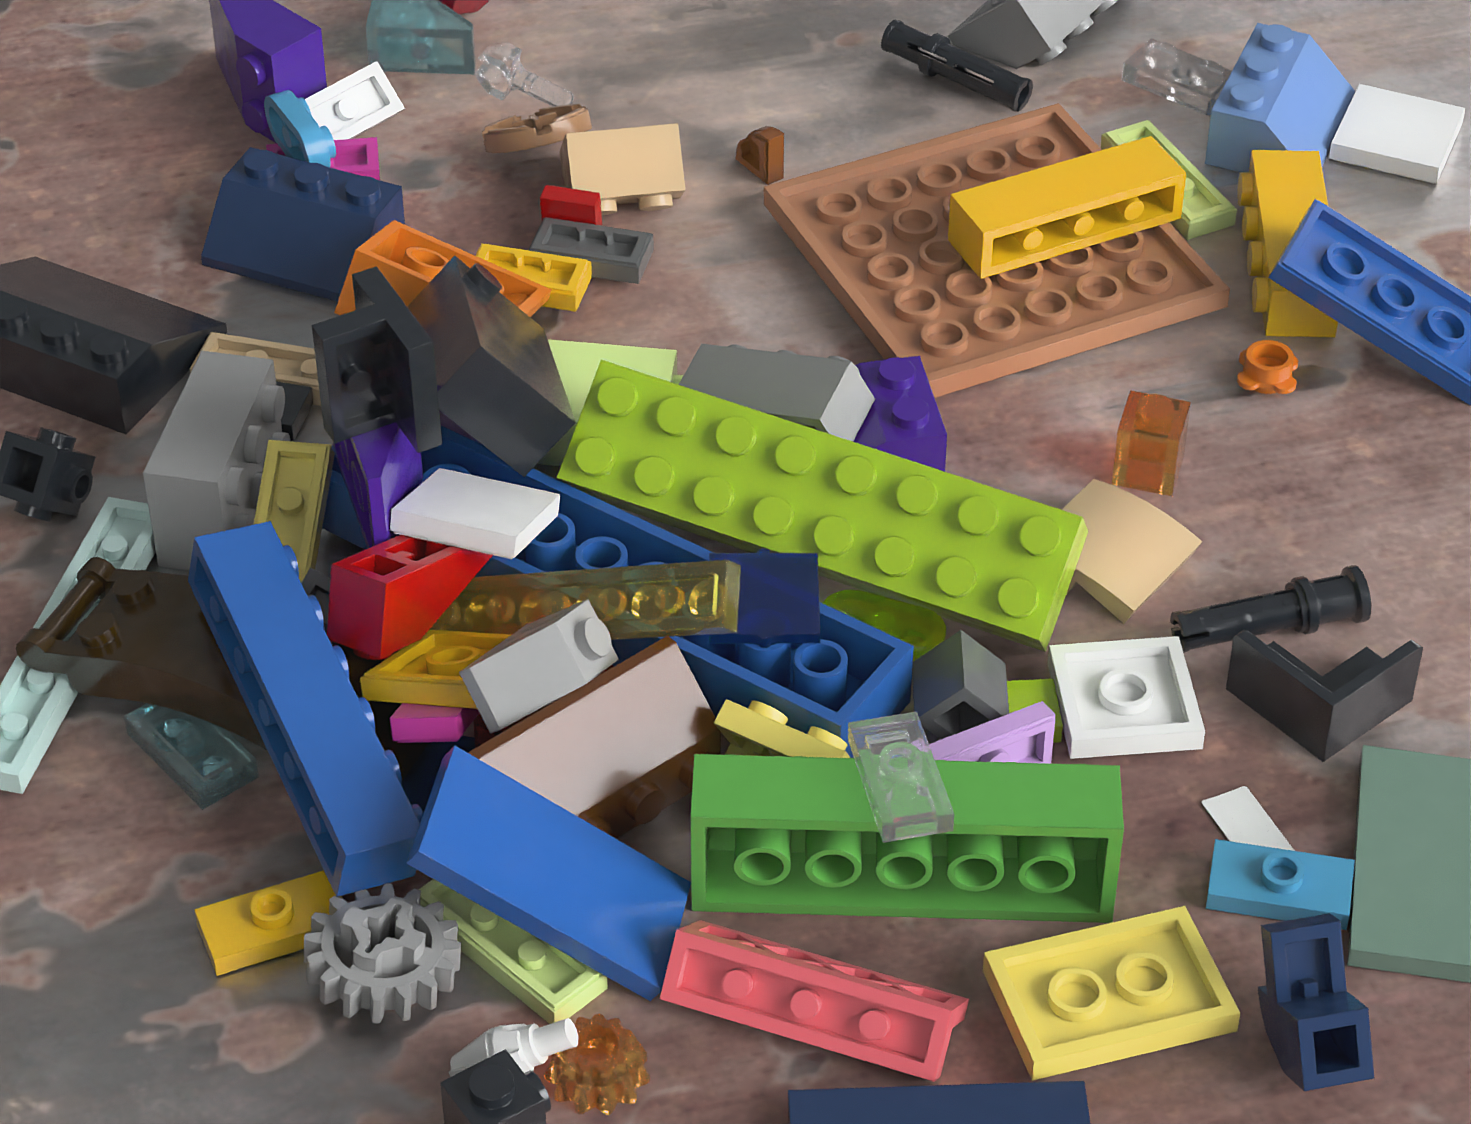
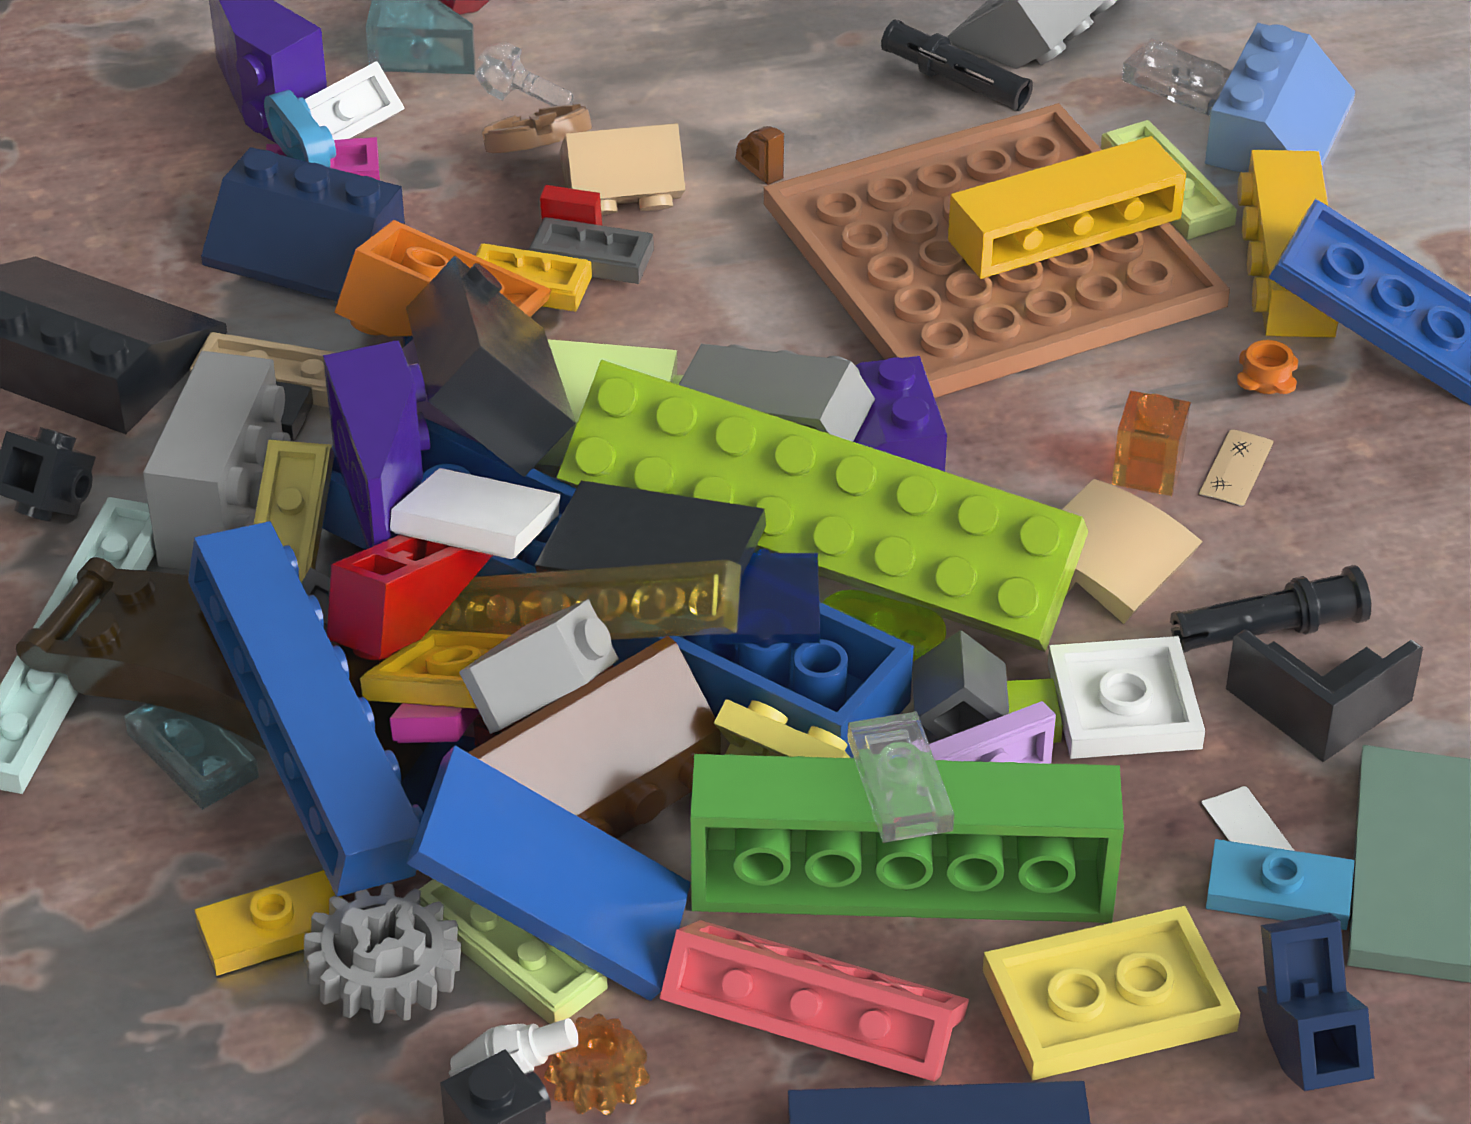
(377, 367): black bracket -> none
(642, 527): none -> black tile
(1236, 467): none -> tan sticker
(1397, 133): white tile -> none

